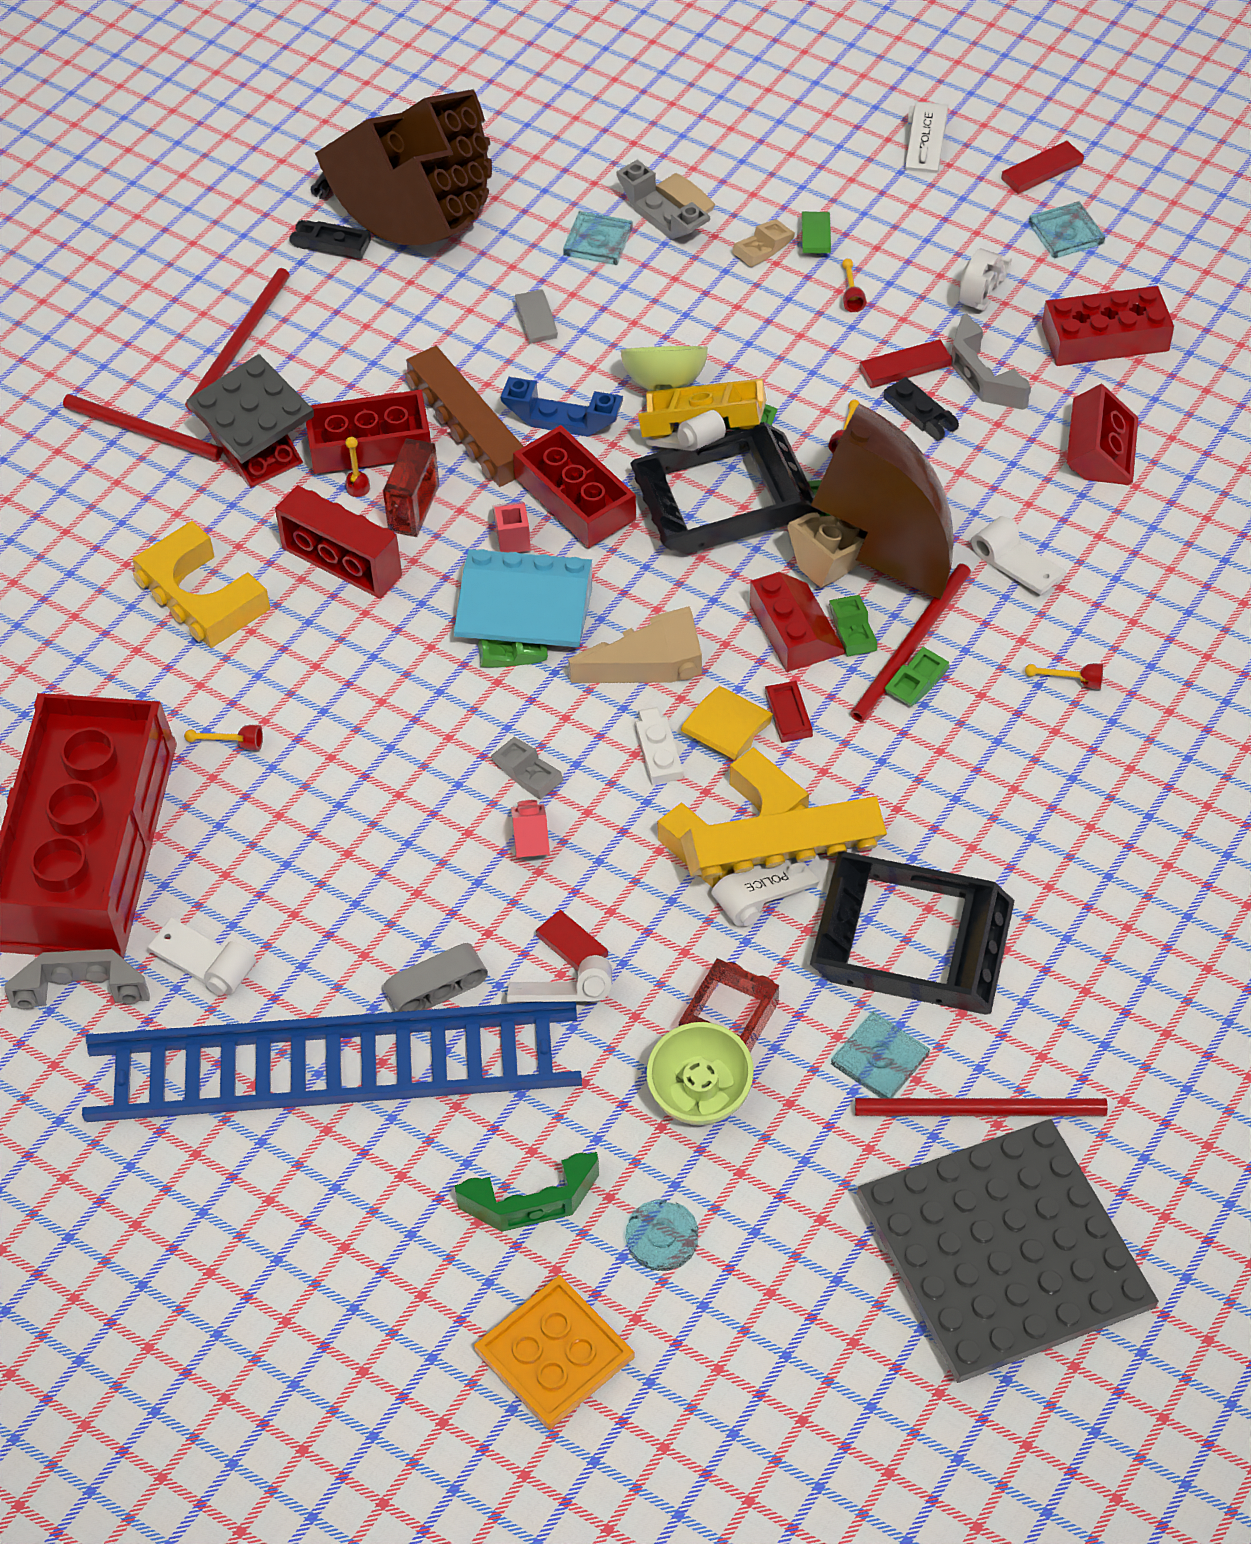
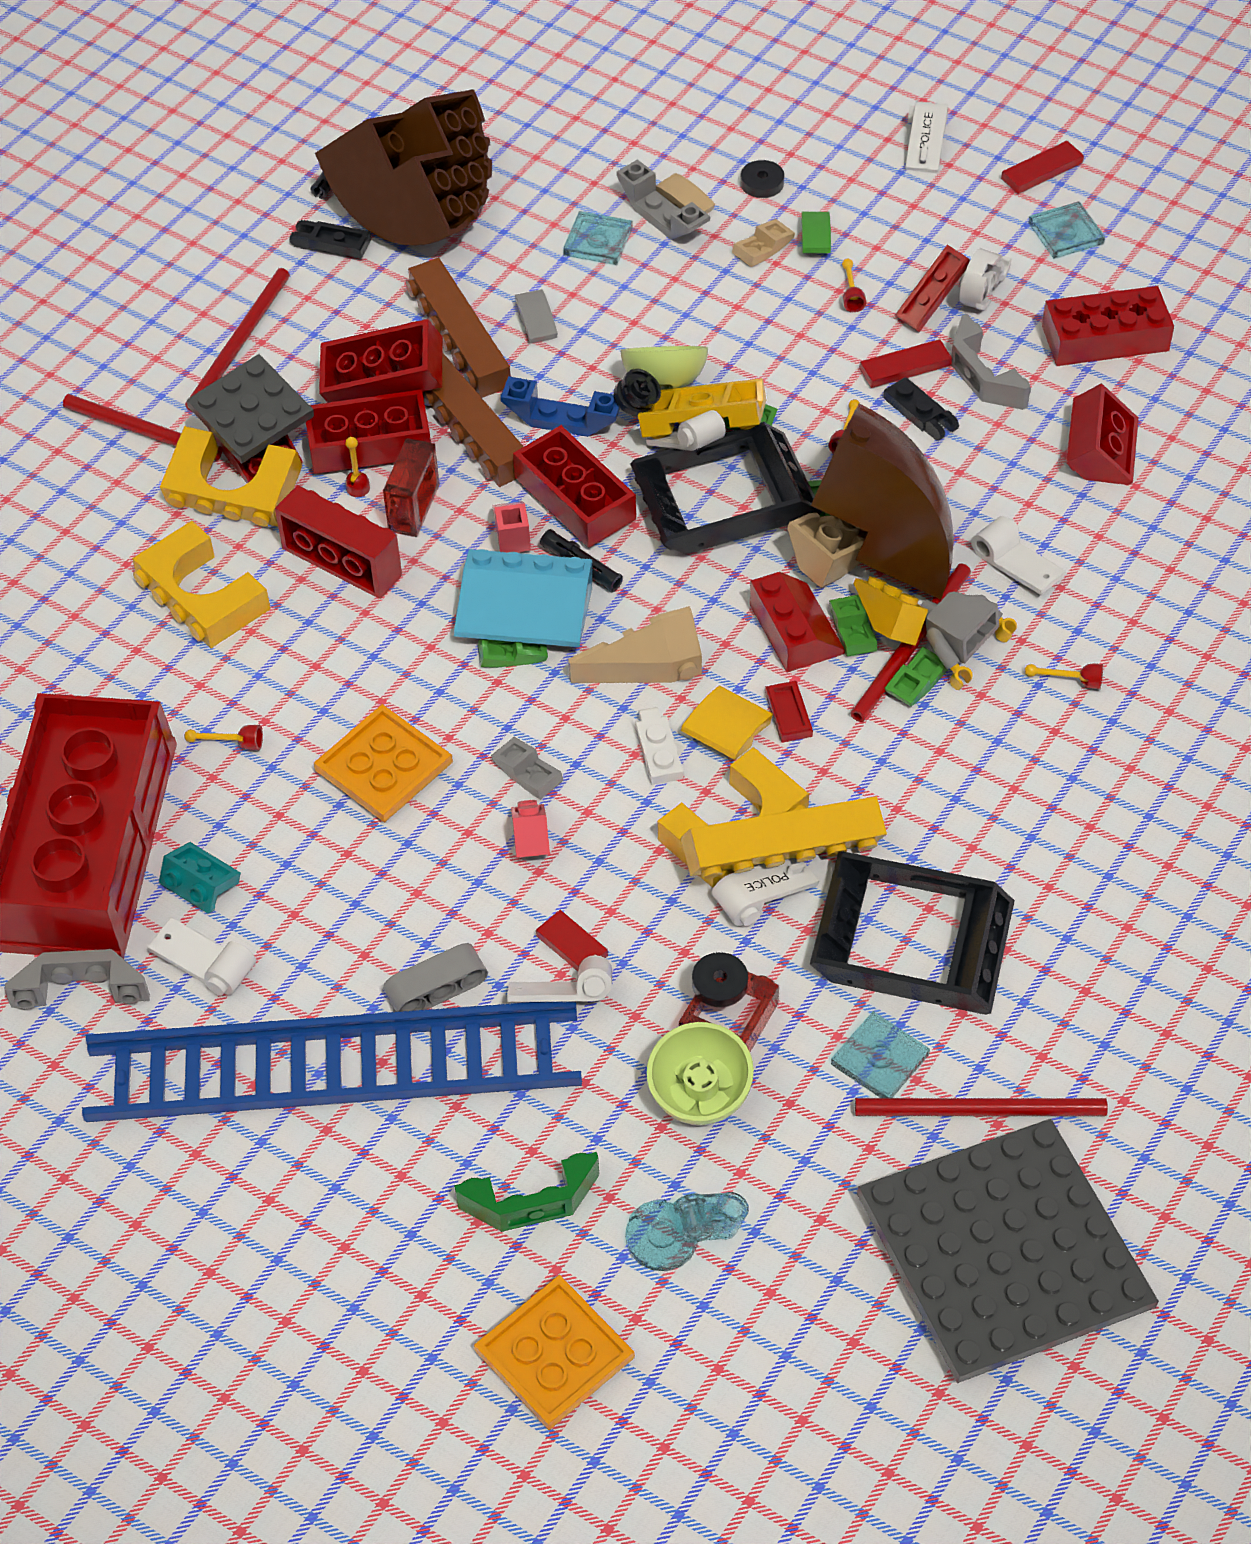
(197, 876): none -> teal bracket
(256, 501): none -> yellow arch
(382, 362): none -> red brick
(383, 762): none -> light orange plate
(459, 325): none -> dark orange brick
(556, 543): none -> black pin
(637, 392): none -> black wheel
(710, 1215): none -> clear light blue piece
(720, 966): none -> black piece
(762, 178): none -> black piece
(890, 610): none -> yellow slope
(933, 288): none -> red tile
(961, 627): none -> light grey torso

